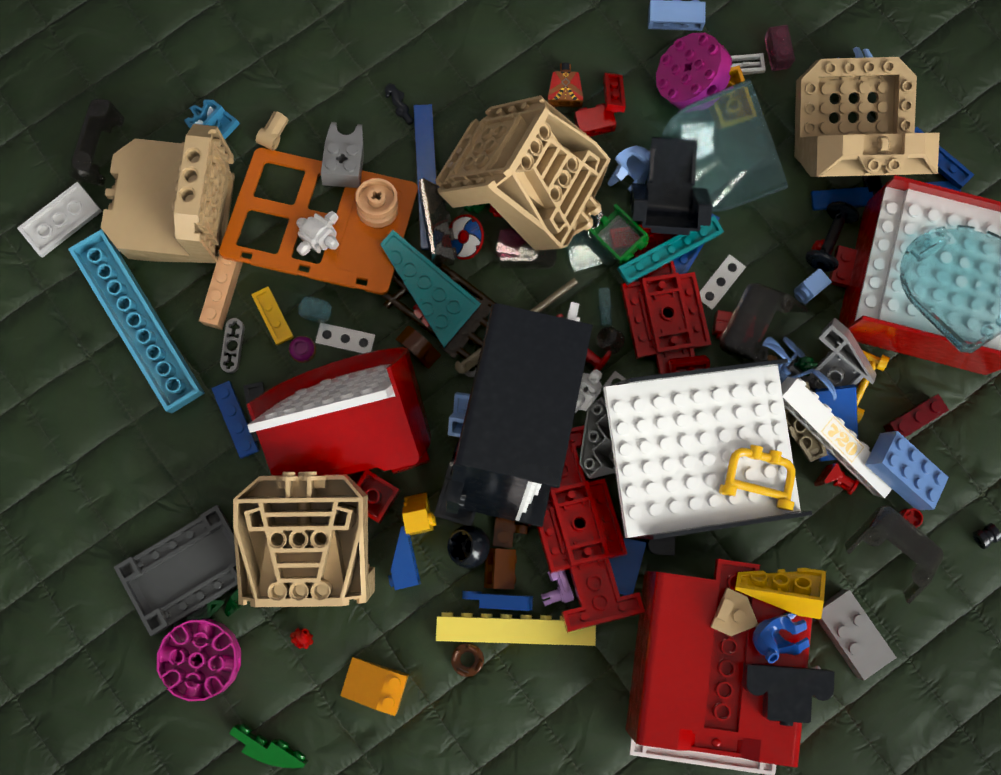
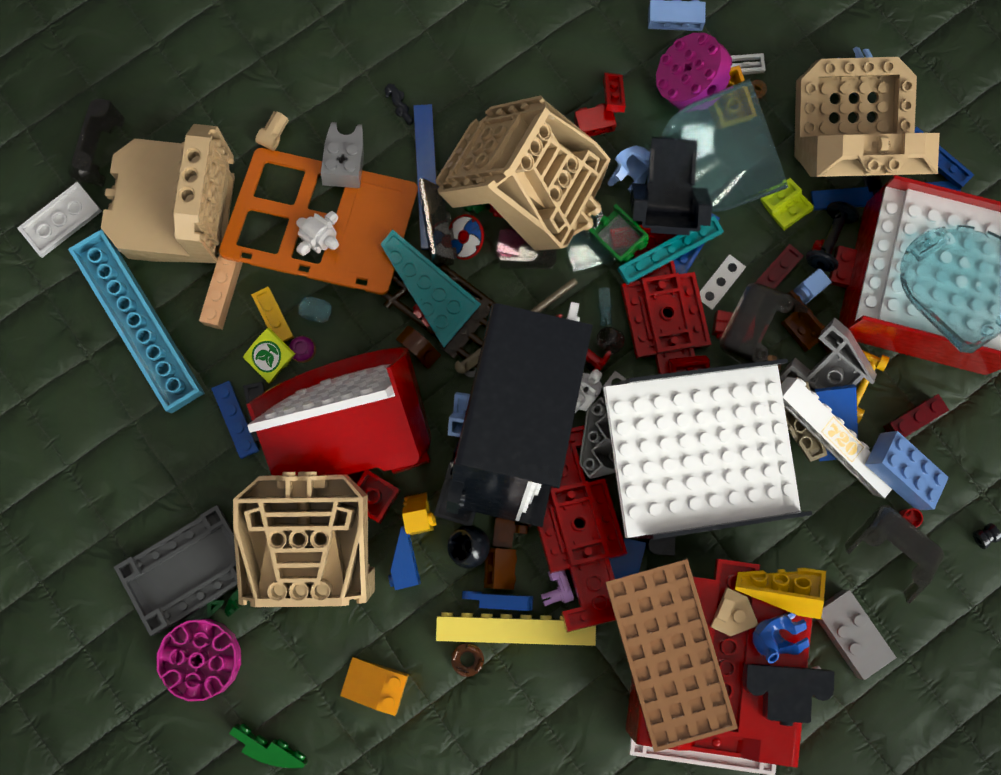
(213, 115): dark azure plate -> none
(229, 331): light grey beam -> none
(268, 355): none -> slope
(301, 638): red plant -> none
(344, 338): white sticker -> none
(377, 202): light nougat wheel -> none
(565, 88): torso -> none
(671, 655): none -> medium nougat plate
(762, 86): none -> clear orange plate
(774, 457): yellow bar -> none
(779, 47): clear pink brick -> none
(780, 267): none -> dark red plate
(784, 372): medium blue plant -> none
(787, 205): none -> neon yellow slope
(804, 327): none -> reddish brown bracket
(805, 363): dark green plant -> none
(829, 474): red slope -> none
(846, 483): red bush -> none

